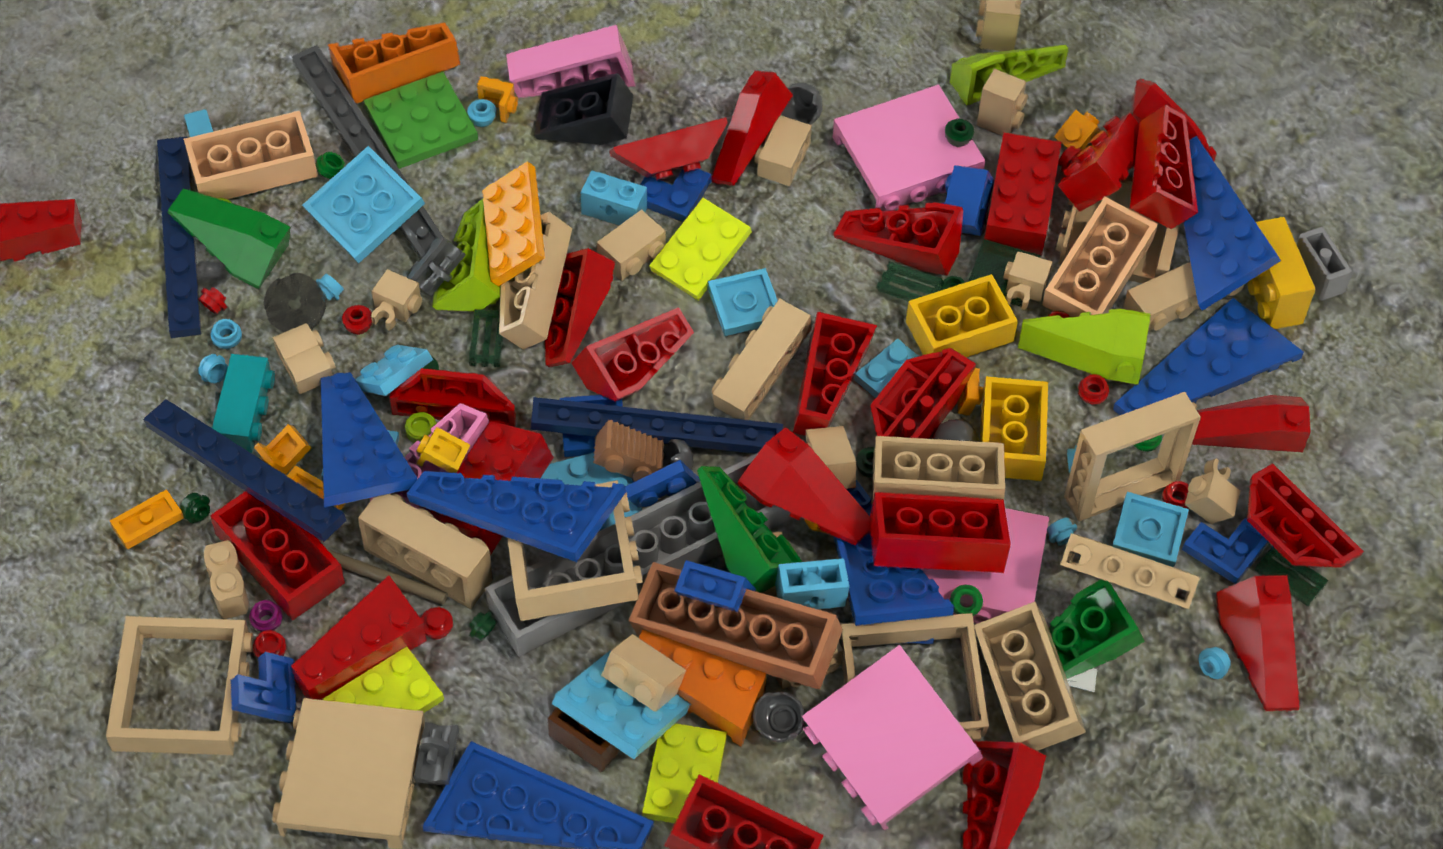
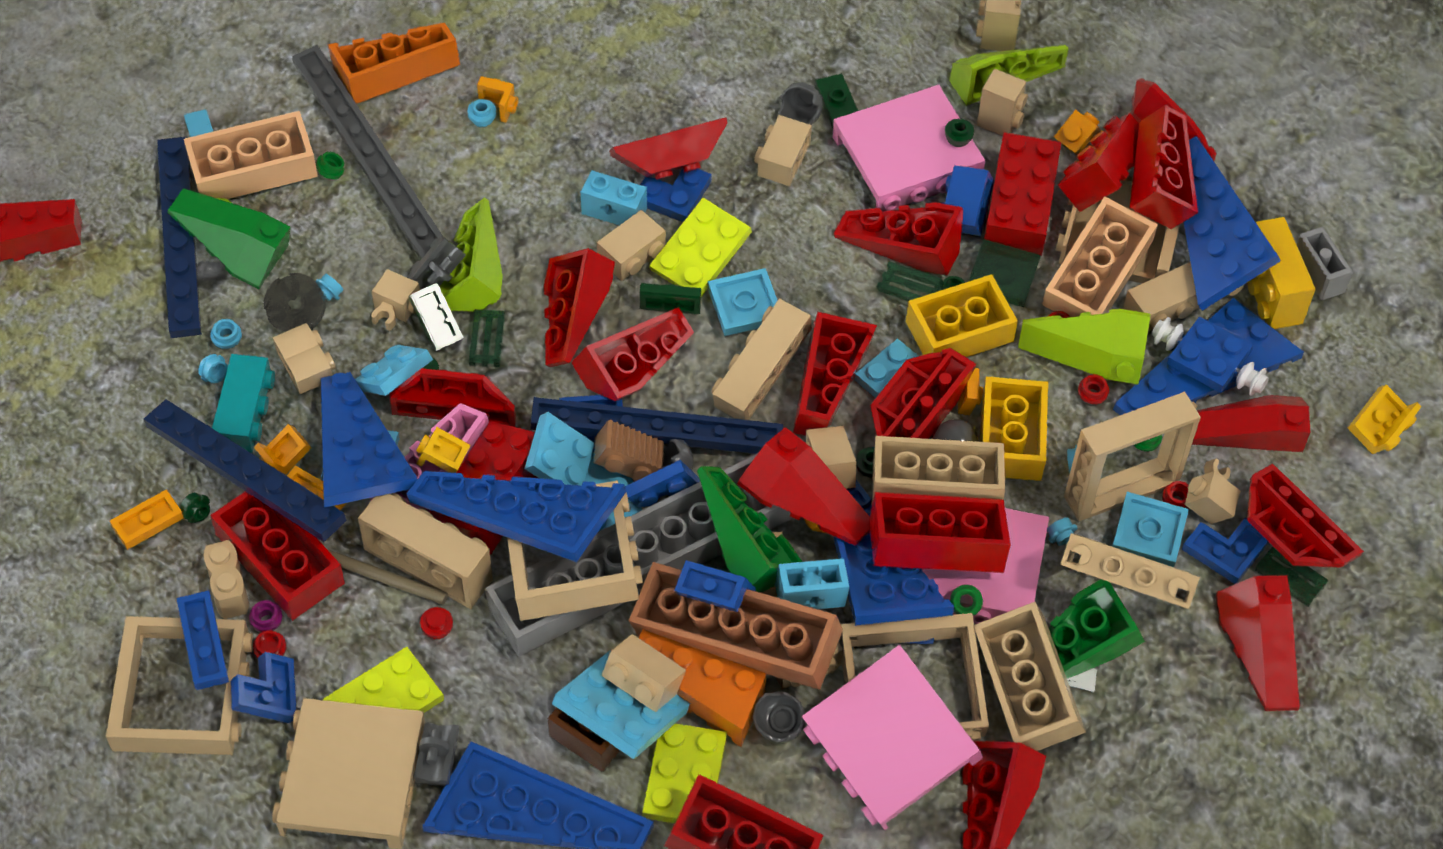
(202, 640): none -> blue plate
(213, 300): red plate -> none
(359, 641): red wedge -> none
(360, 325): red plate -> none
(363, 204): medium azure plate -> none
(419, 425): lime tile -> none
(420, 120): bright green plate -> none
(435, 317): none -> plate
(482, 625): dark green plate -> none
(513, 224): light orange plate -> none
(530, 296): tan wedge -> none
(559, 452): none -> medium azure plate
(569, 62): bright pink wedge -> none
(586, 112): black slope -> none
(670, 296): none -> dark green plate
(753, 118): red wedge -> none
(835, 96): none -> dark green plate
(1027, 278): tan brick -> none
(1068, 157): red plate -> none
(1210, 355): none -> blue plate
(1214, 662): medium azure plate -> none
(1383, 420): none -> yellow bracket

